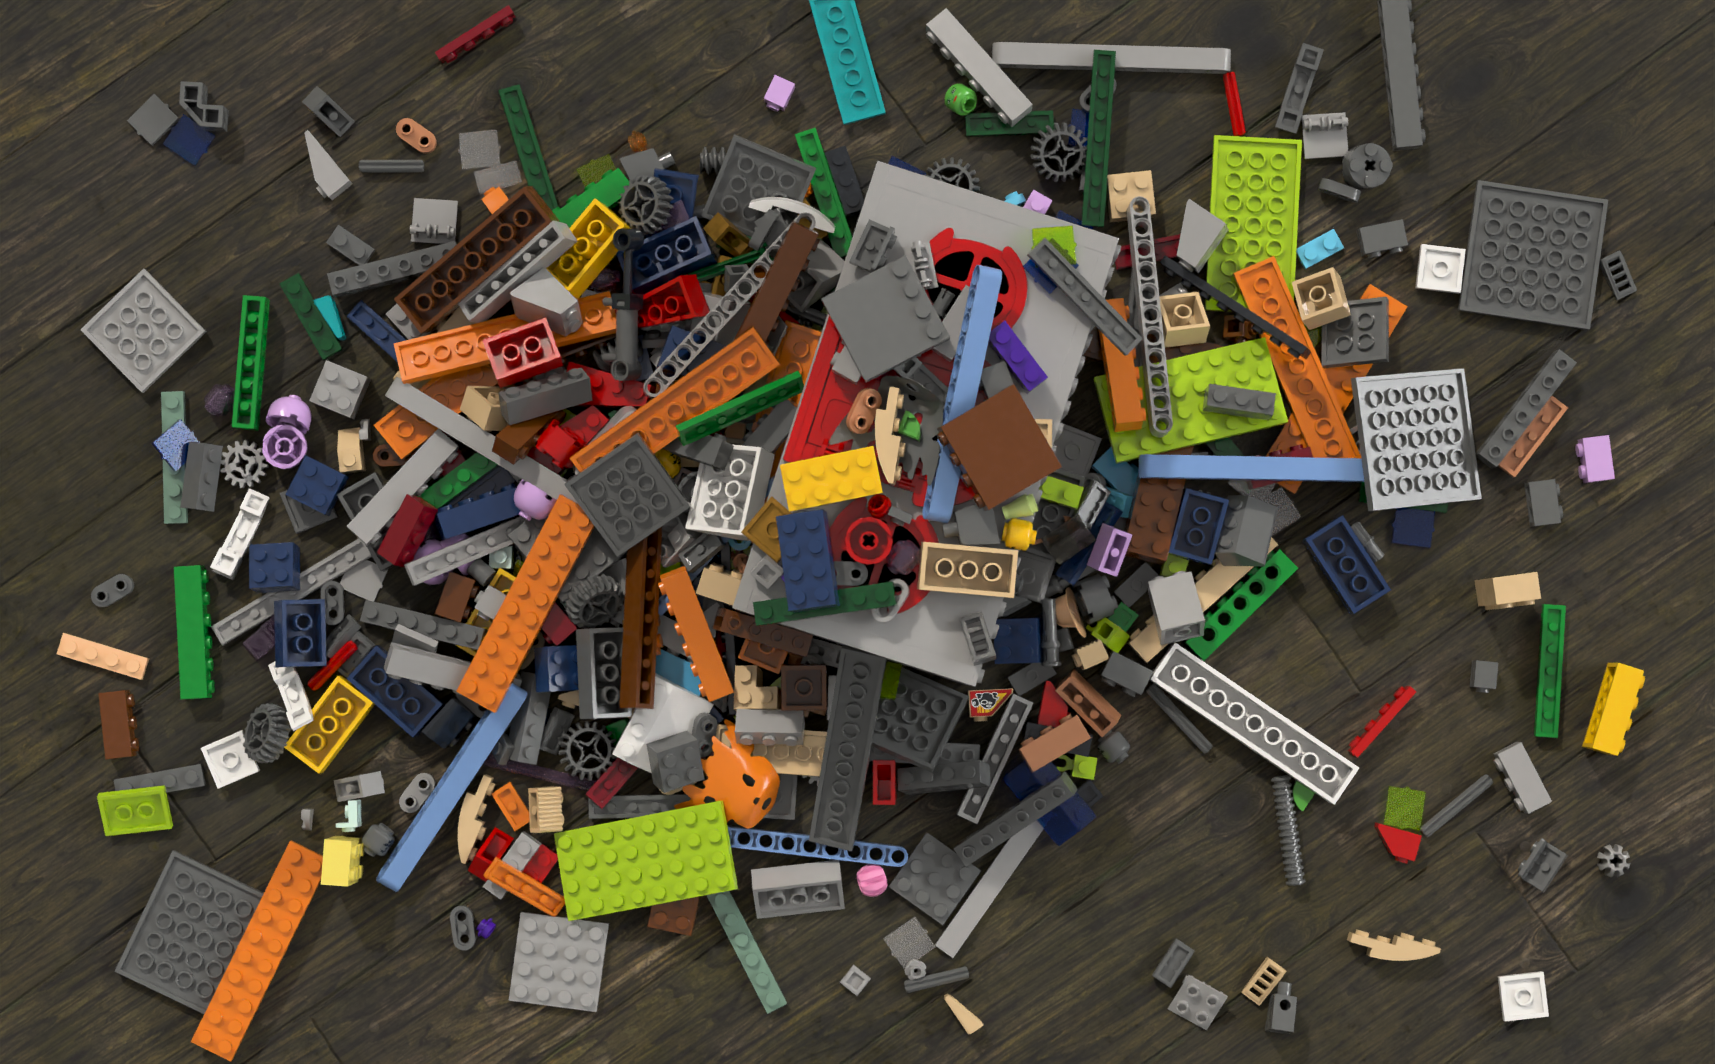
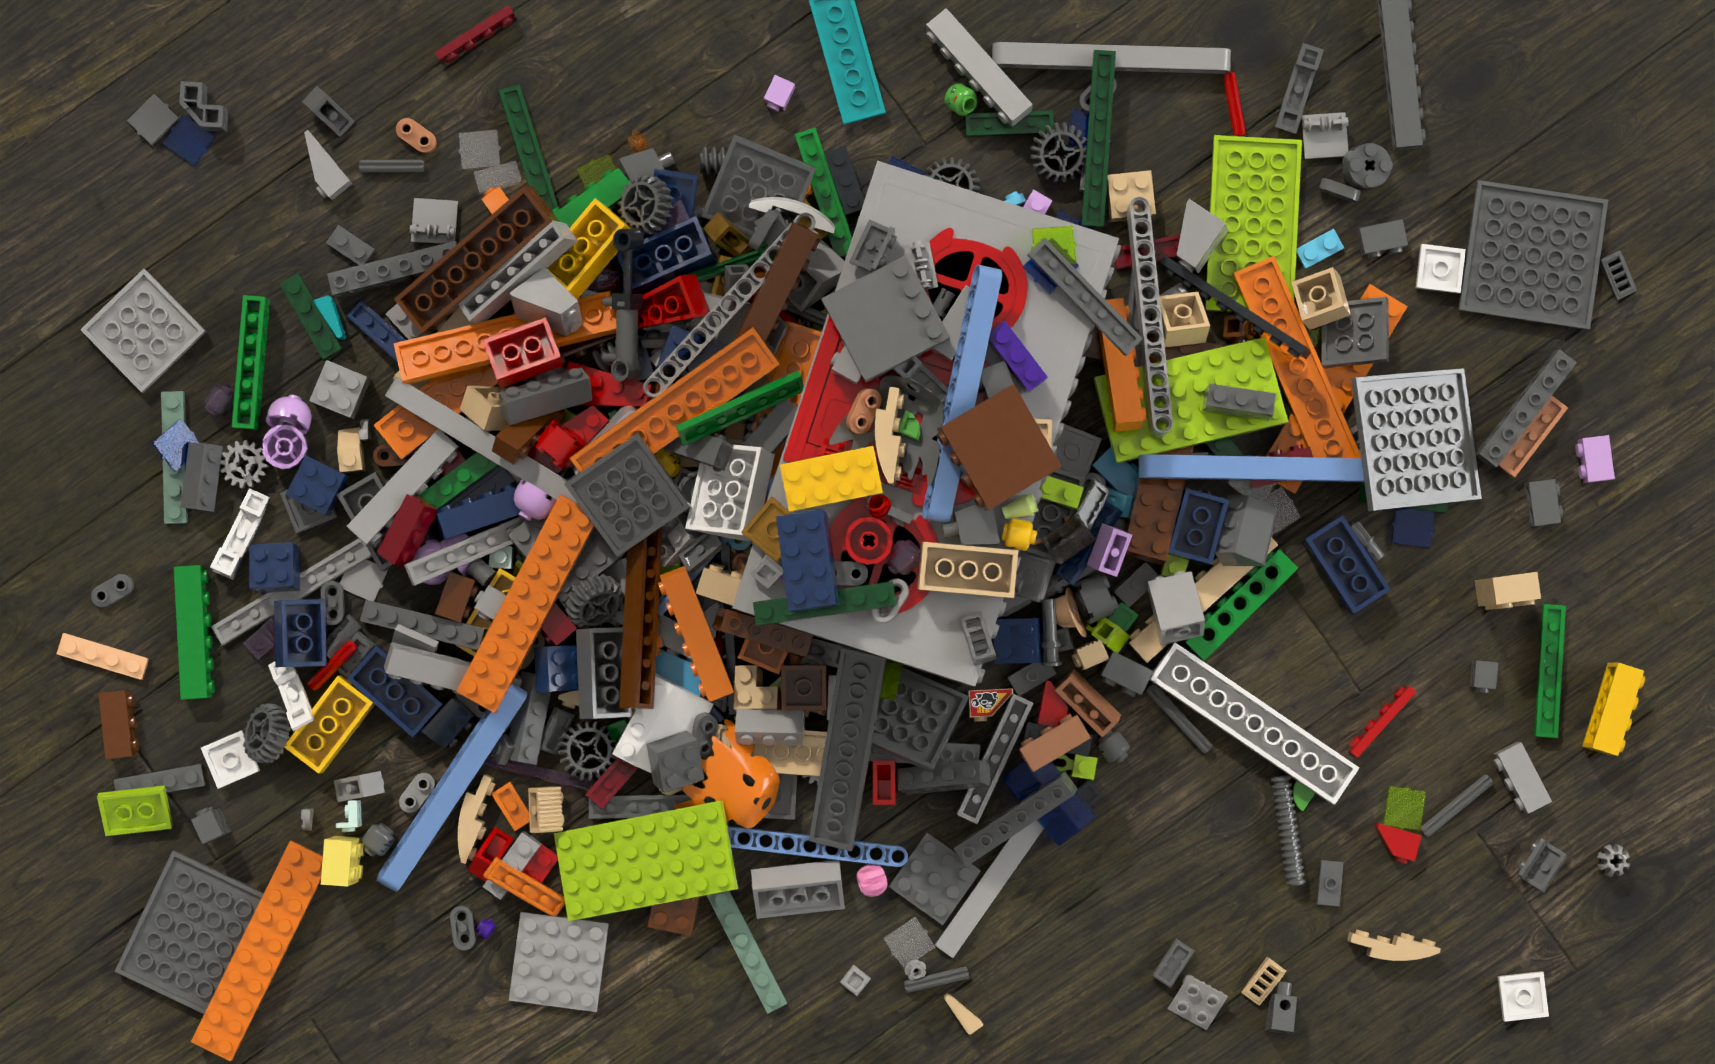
(210, 824): none -> dark grey brick
(1329, 883): none -> dark grey plate

